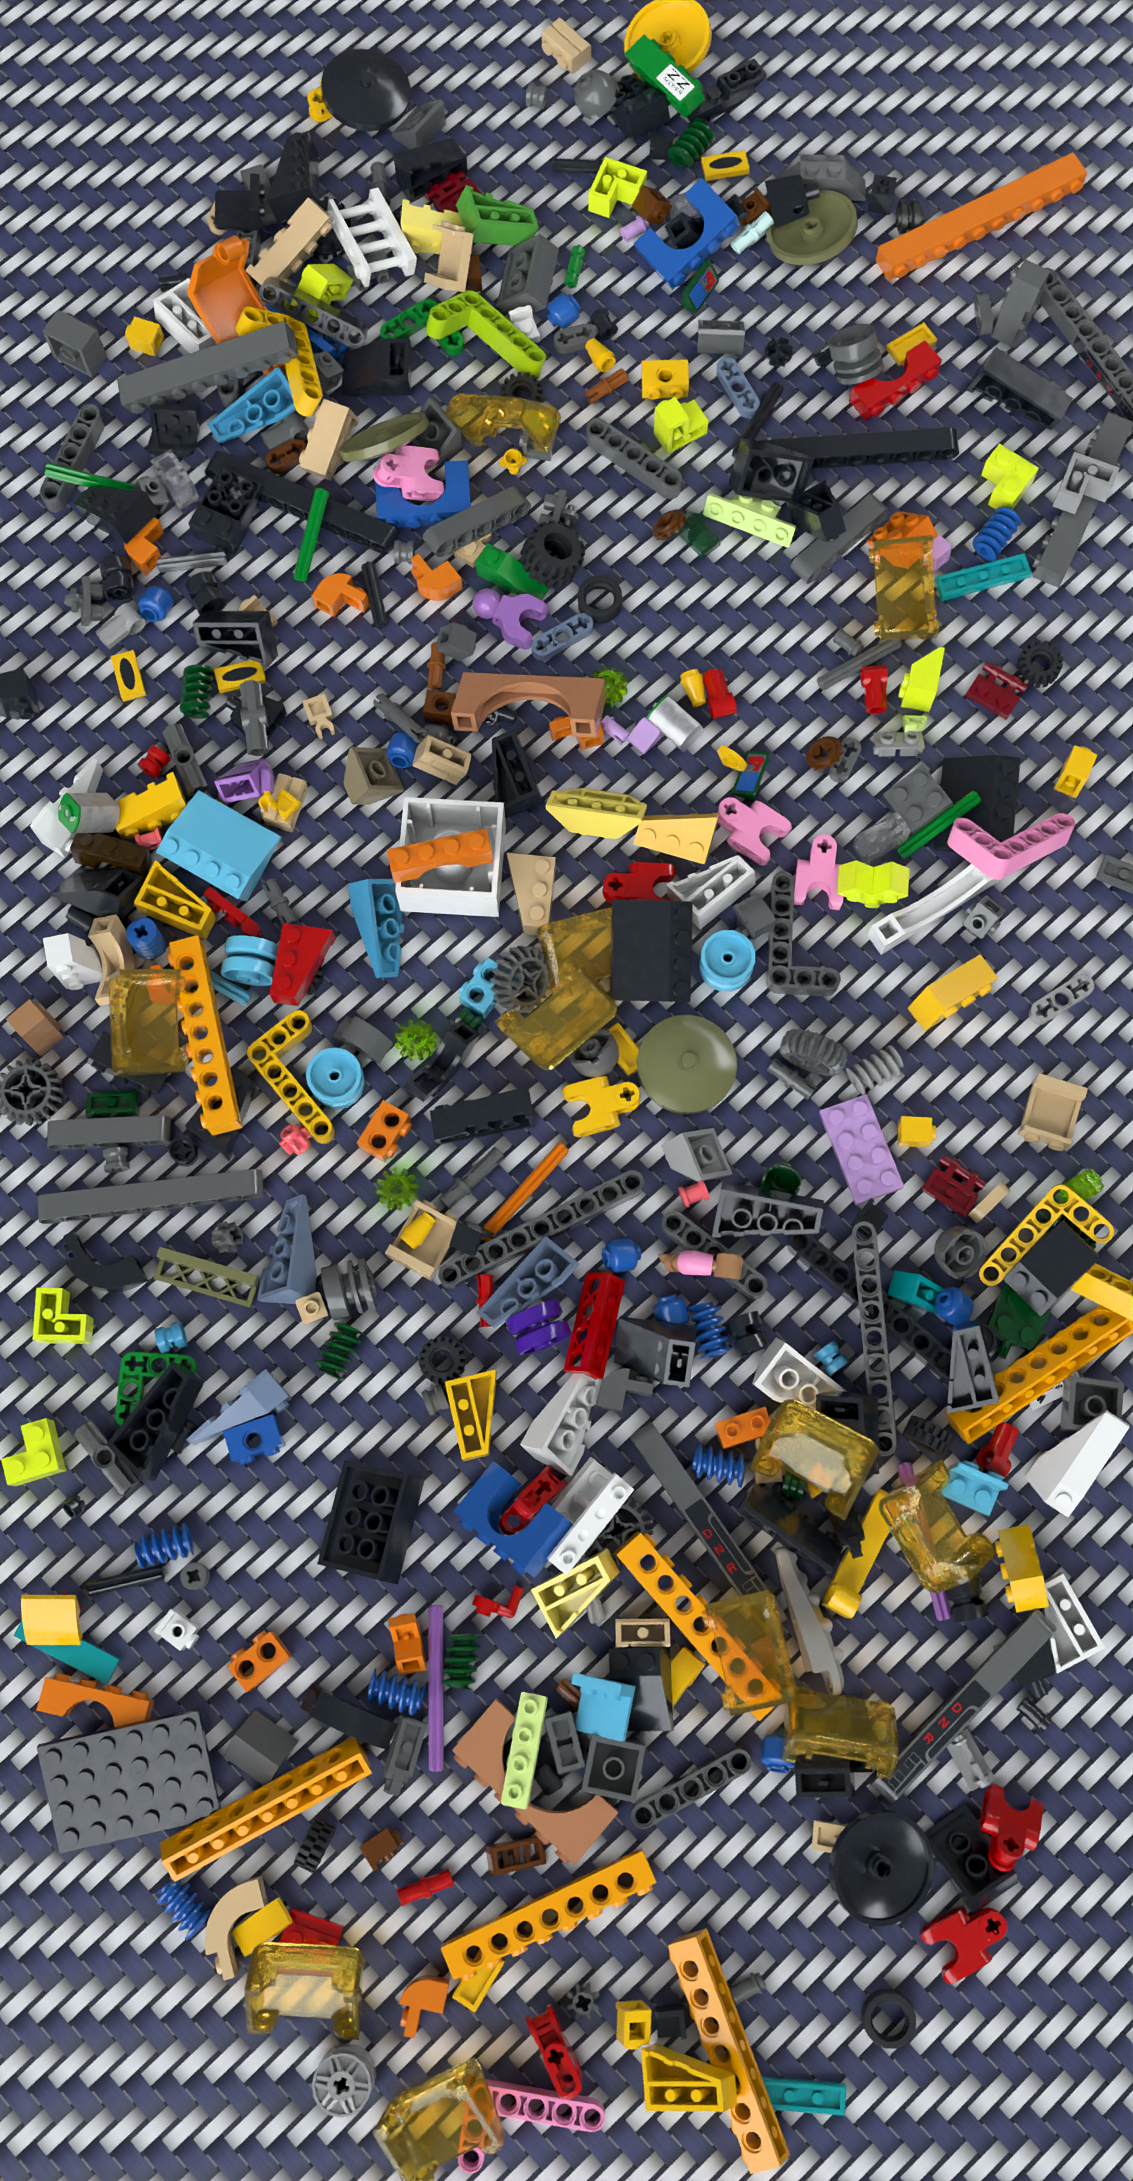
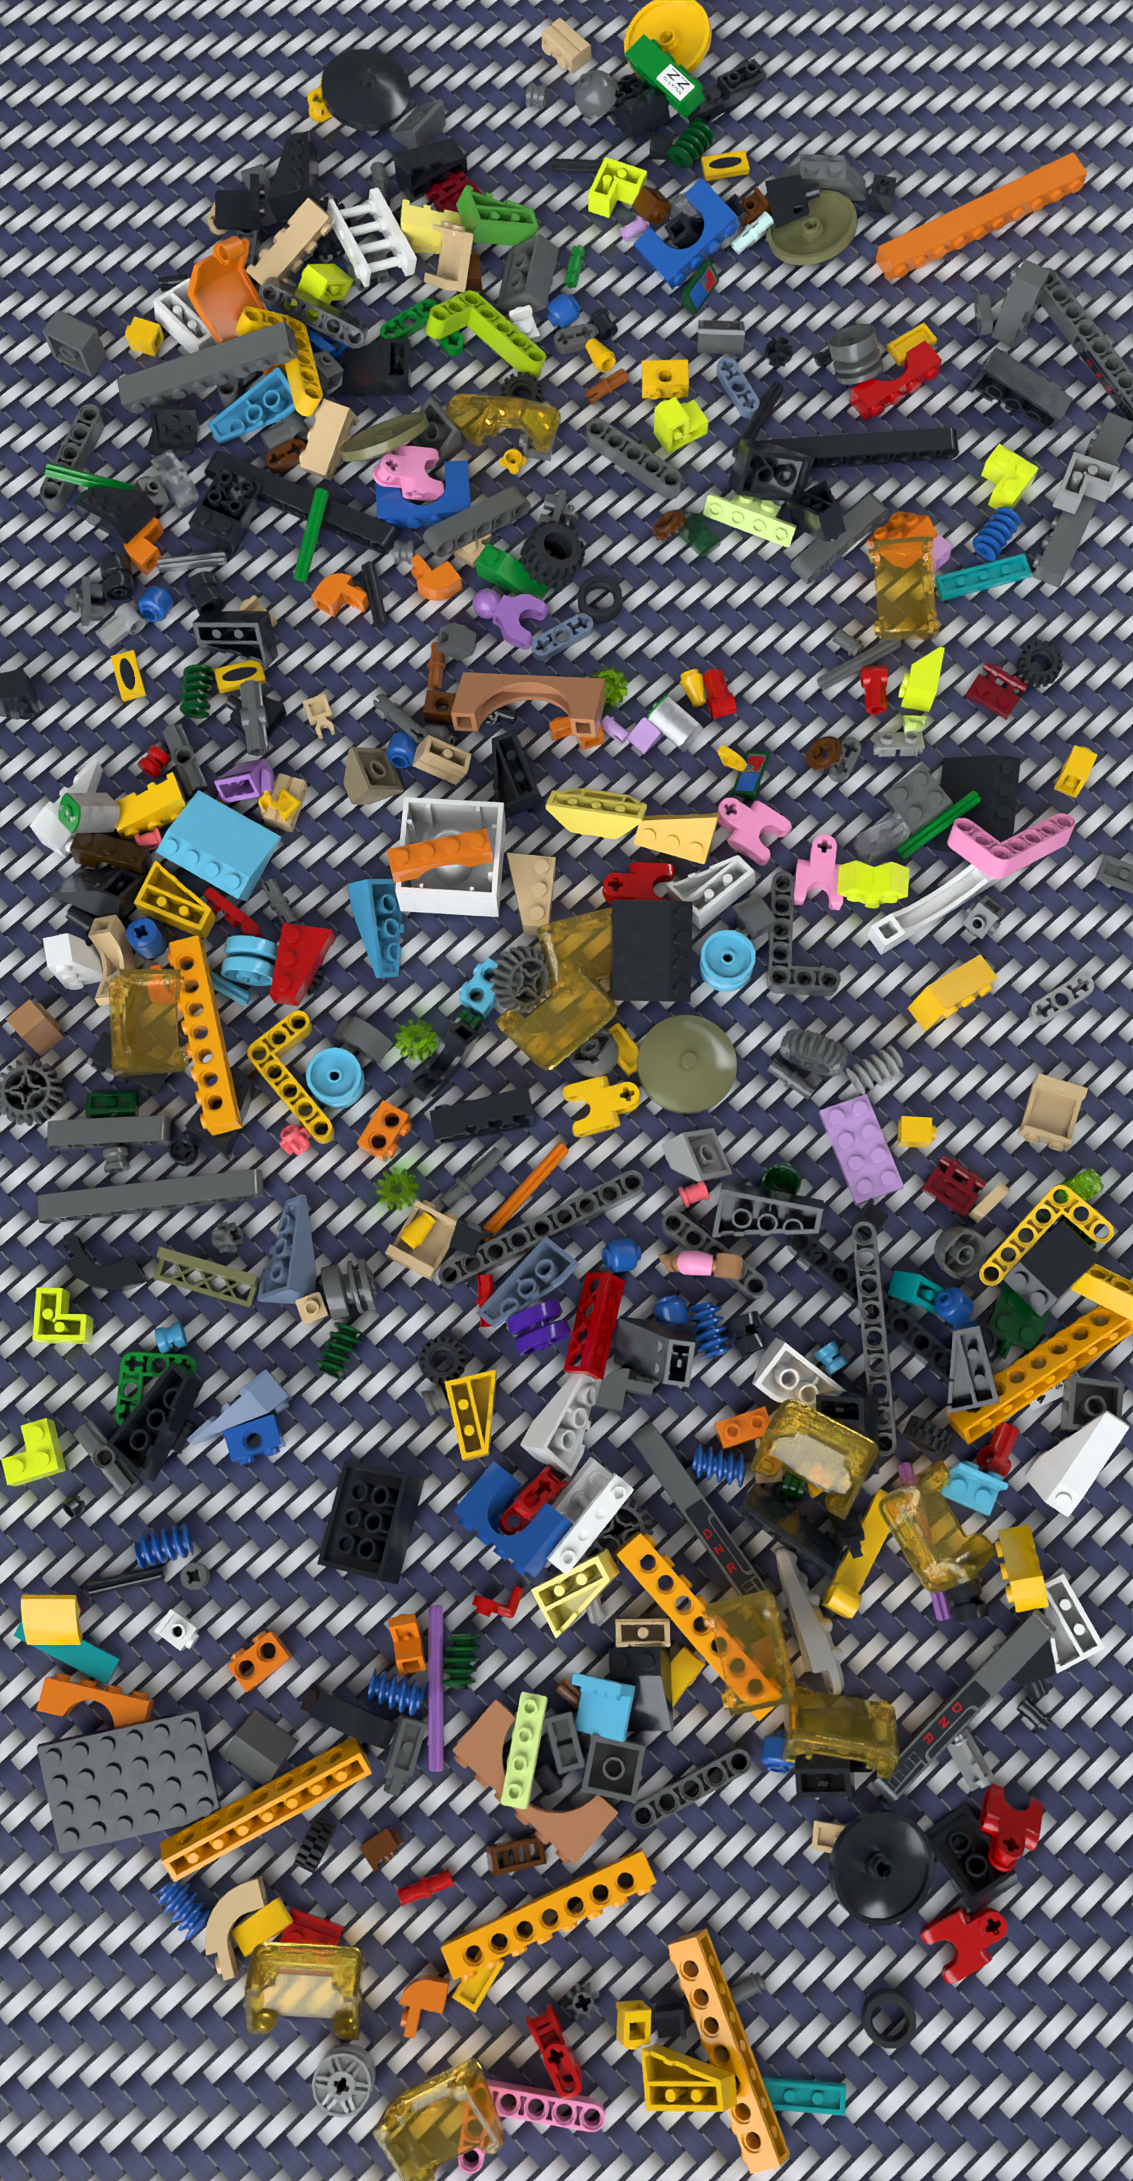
(908, 215): pearl dark grey wheel -> none

